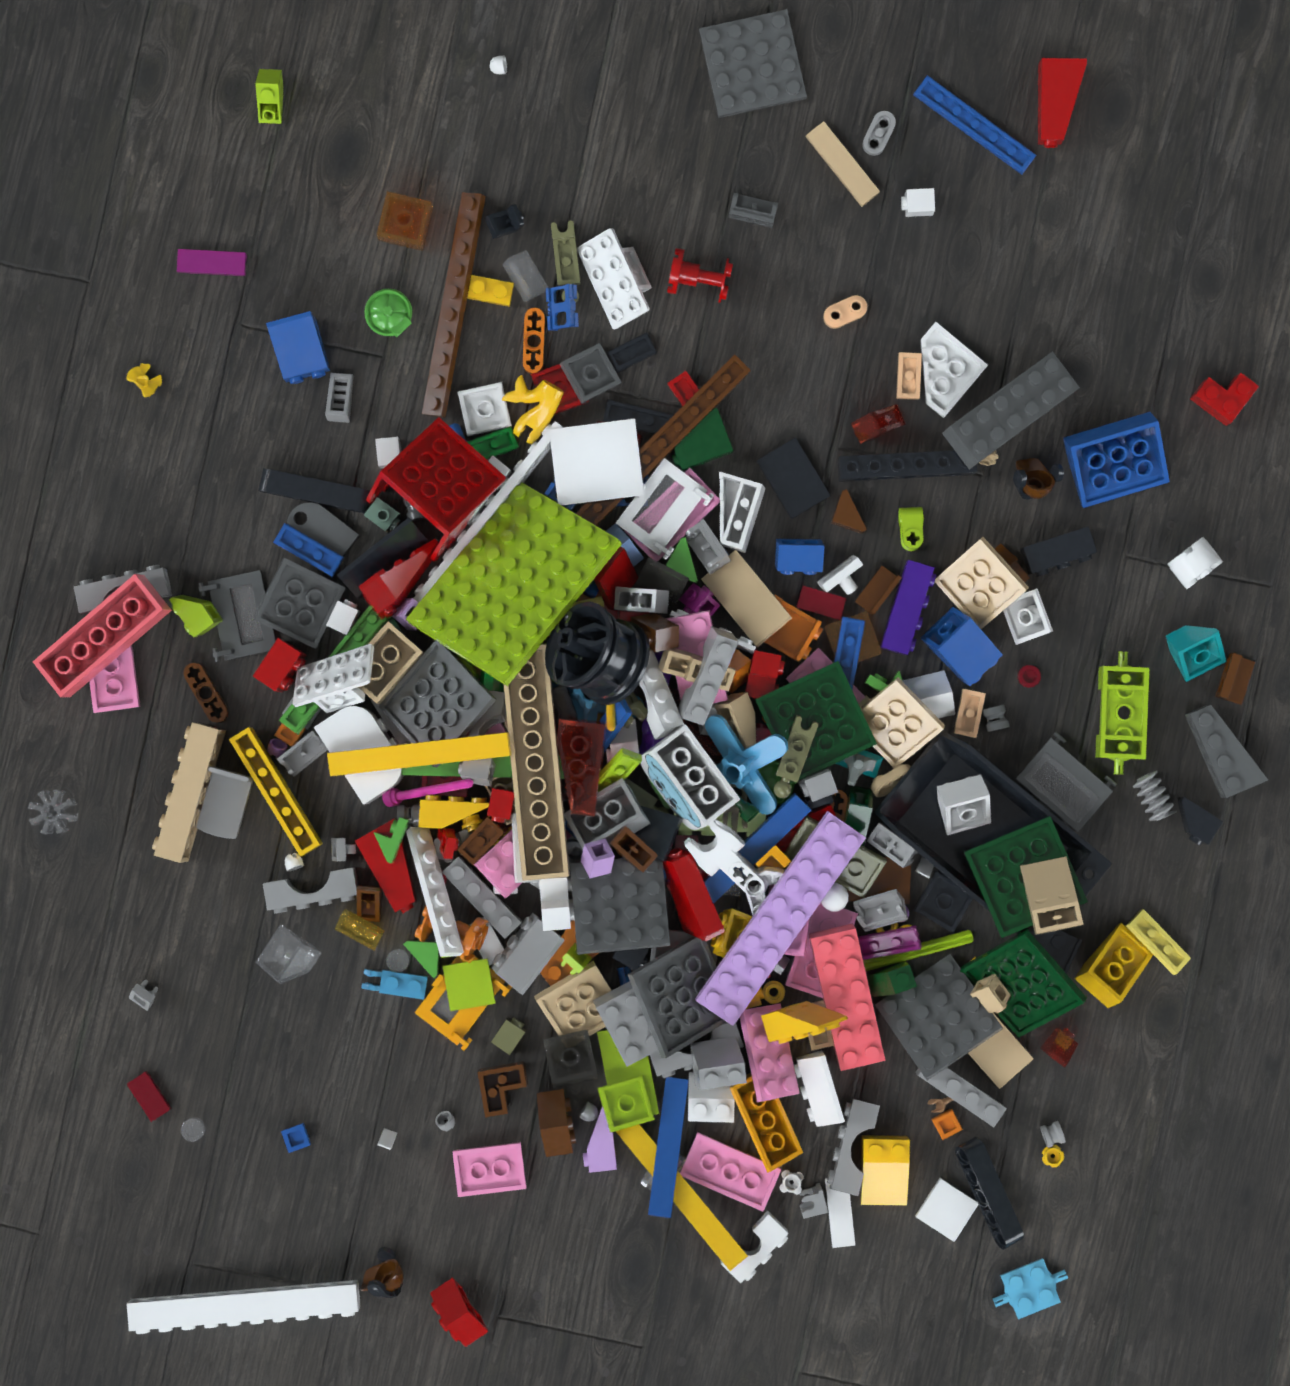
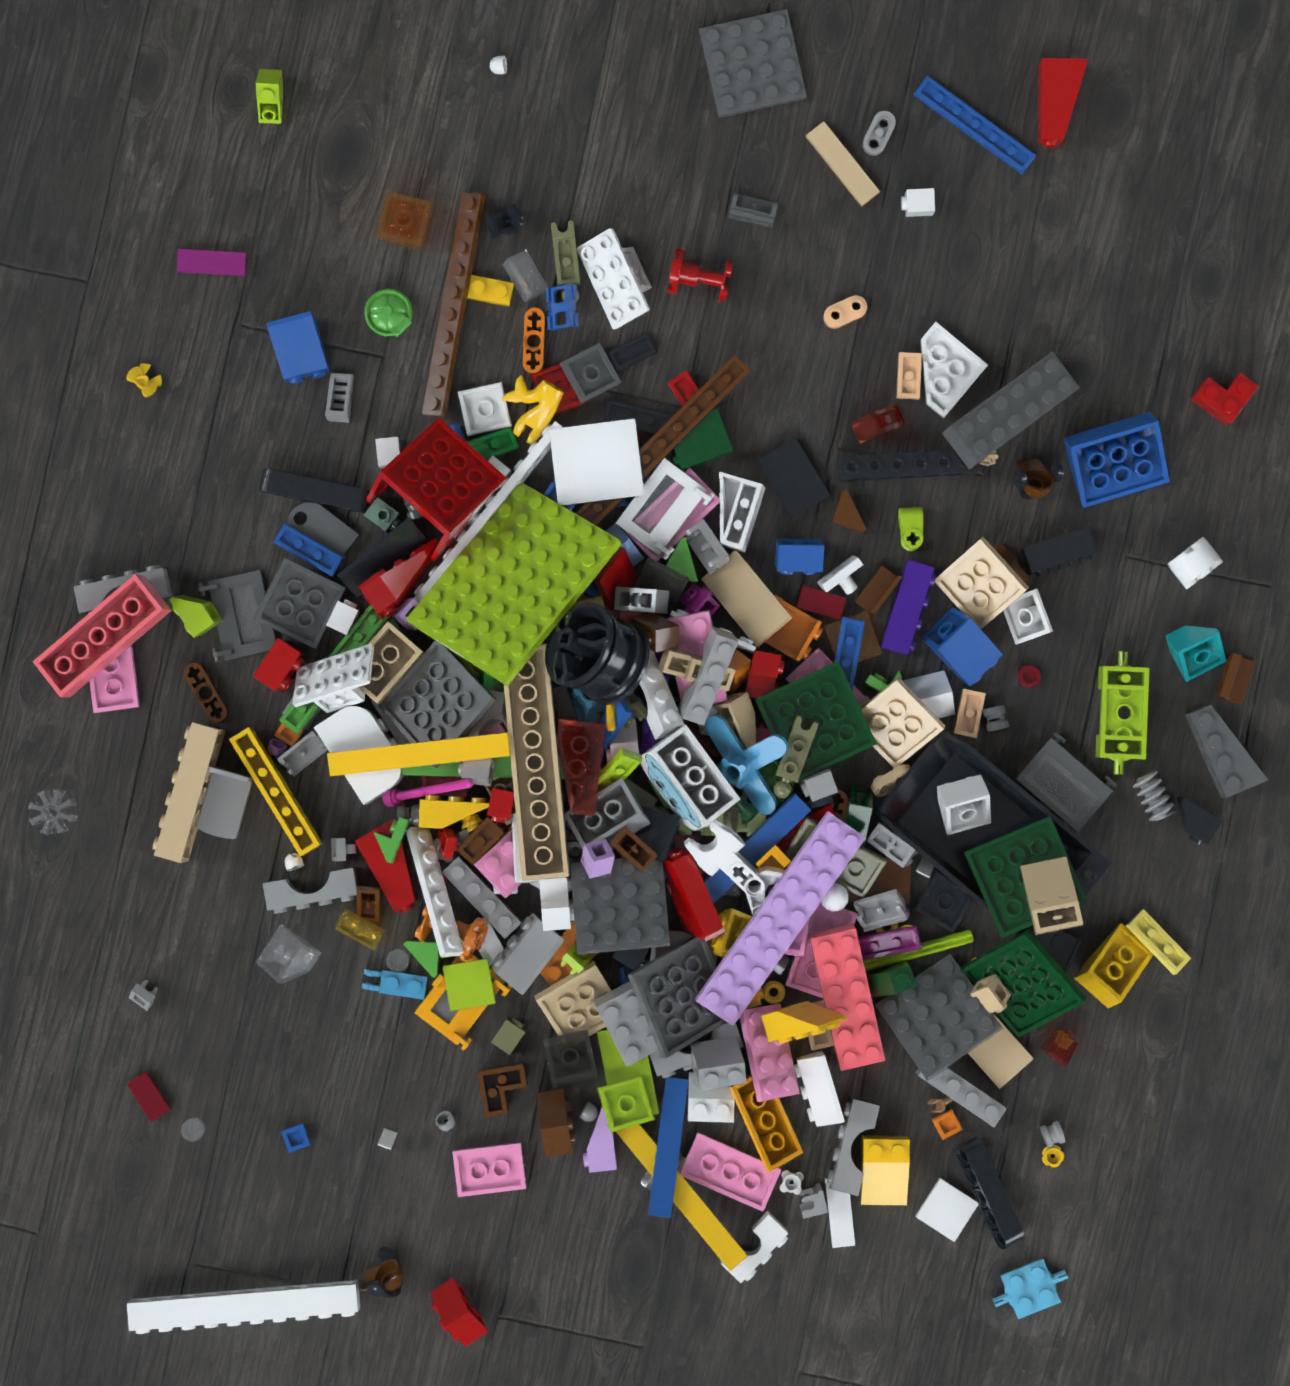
(861, 763): light grey piece -> none

